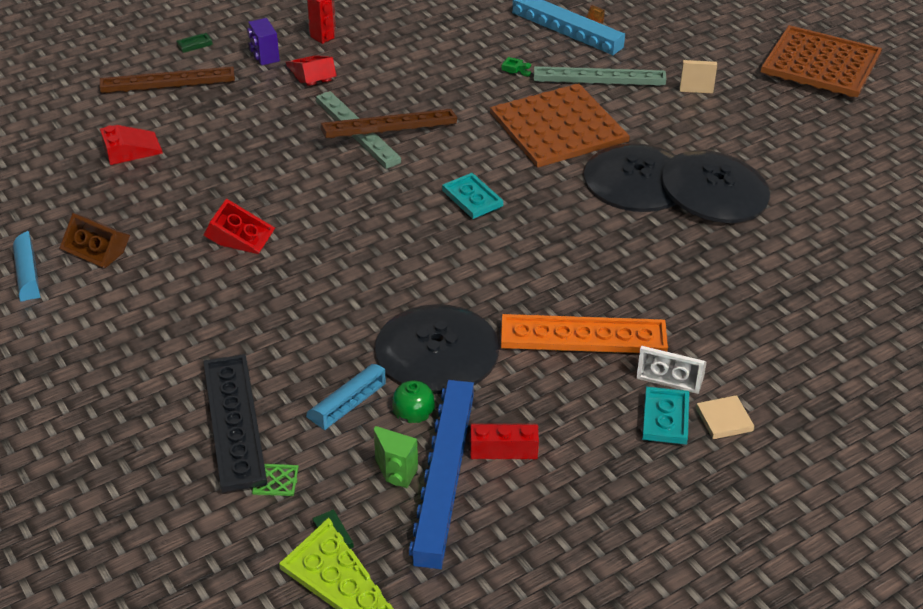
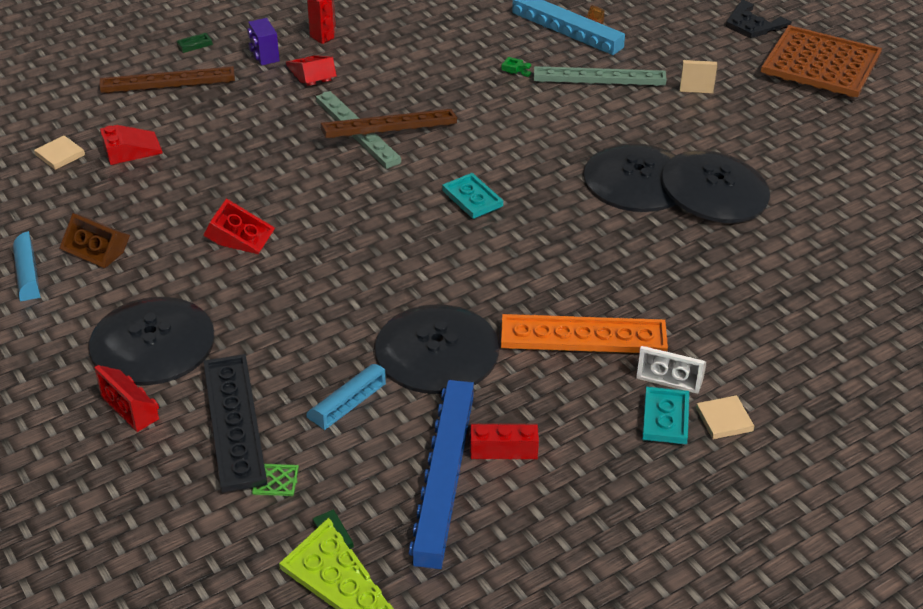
(59, 152): none -> tan tile
(126, 397): none -> red slope
(178, 345): none -> black dish
(396, 456): bright green slope -> none
(413, 401): green cylinder -> none
(559, 125): dark orange plate -> none
(751, 25): none -> black wing

